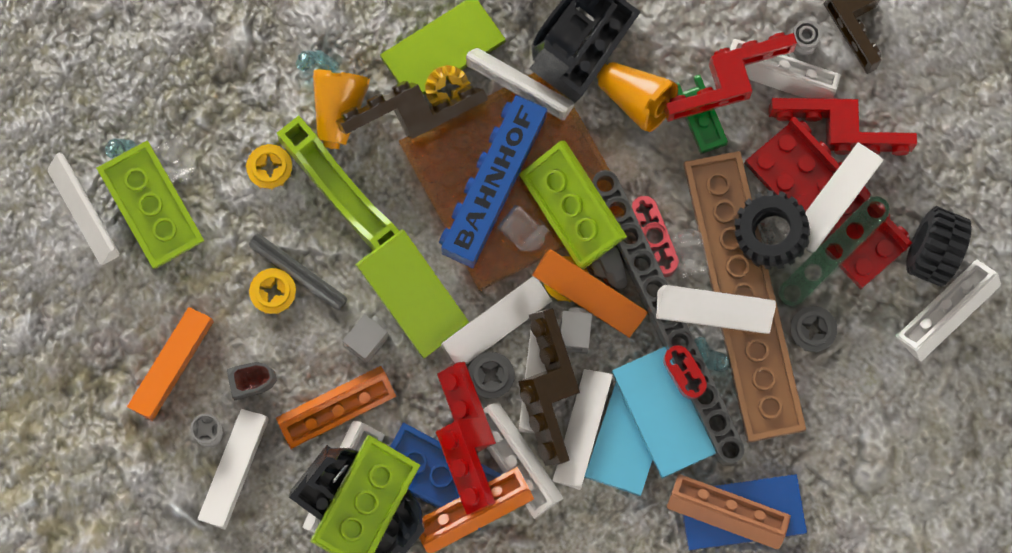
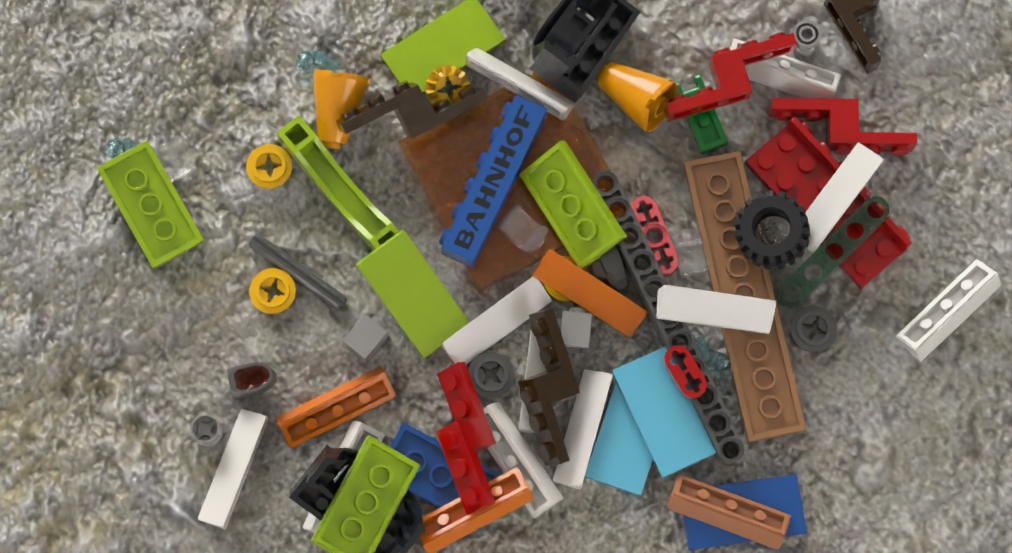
(82, 210): white slope -> none
(170, 363): orange slope -> none
(938, 246): black tyre -> none

